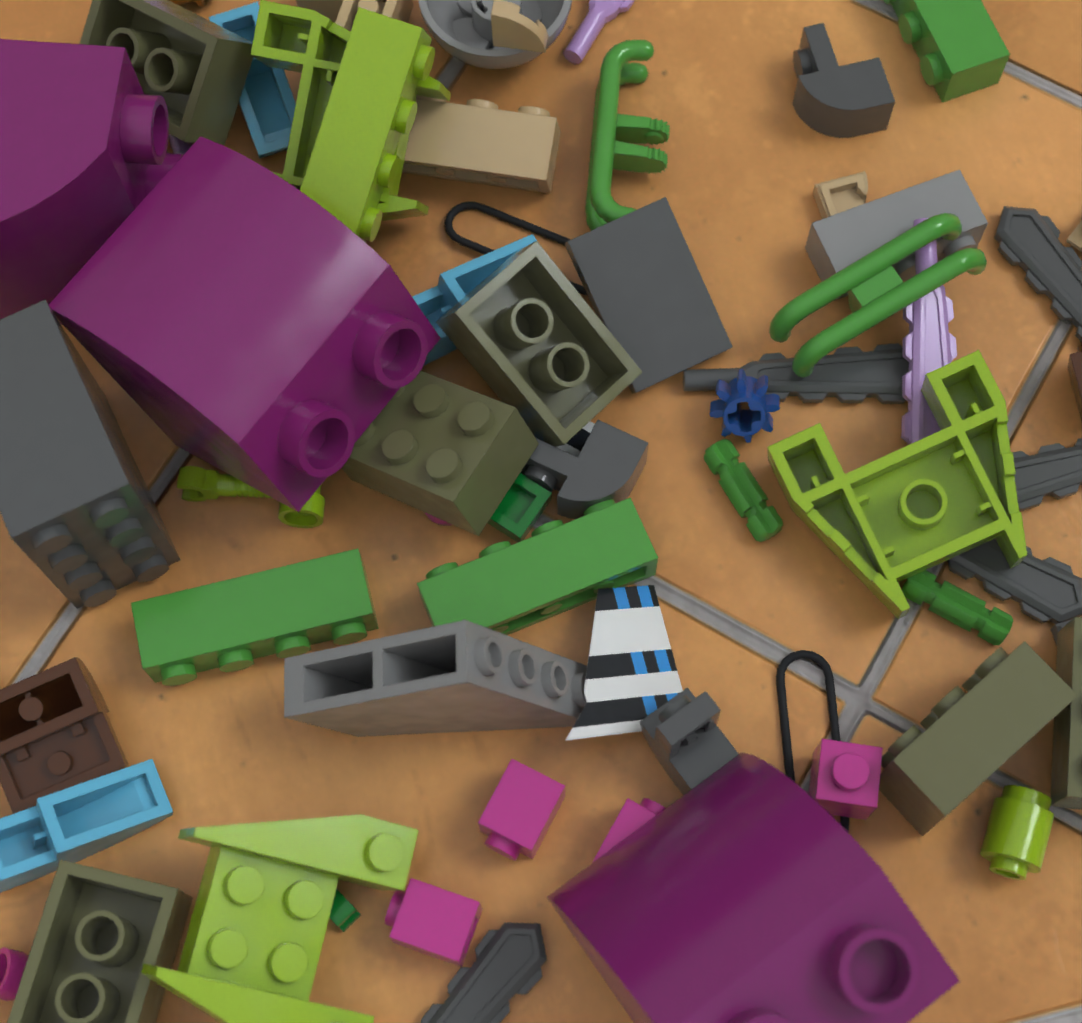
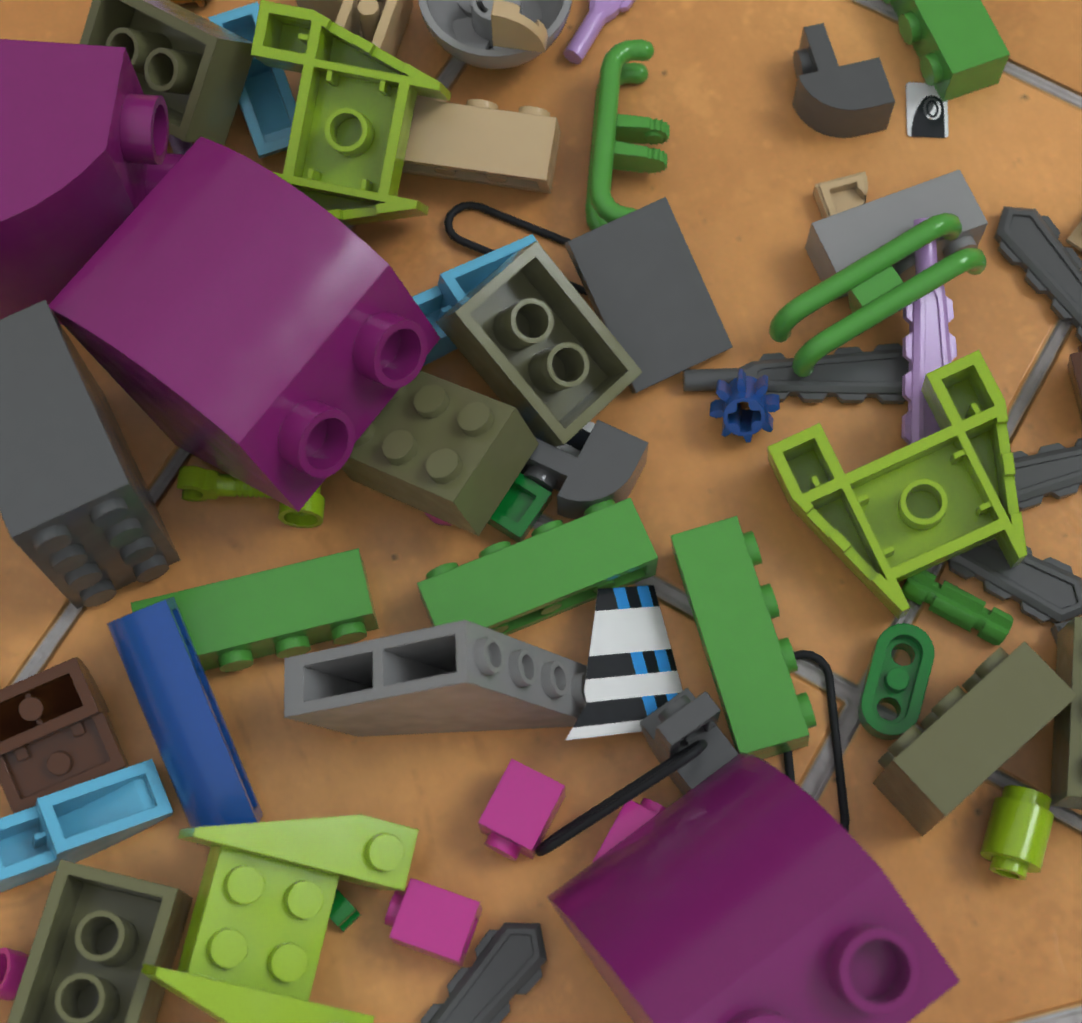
(184, 716): none -> blue brick
(366, 118): lime brick -> none
(621, 797): none -> black piece
(740, 639): none -> bright green brick
(743, 490): bright green axle -> none
(846, 778): dark pink brick -> none
(896, 684): none -> green plate
(925, 111): none -> sticker

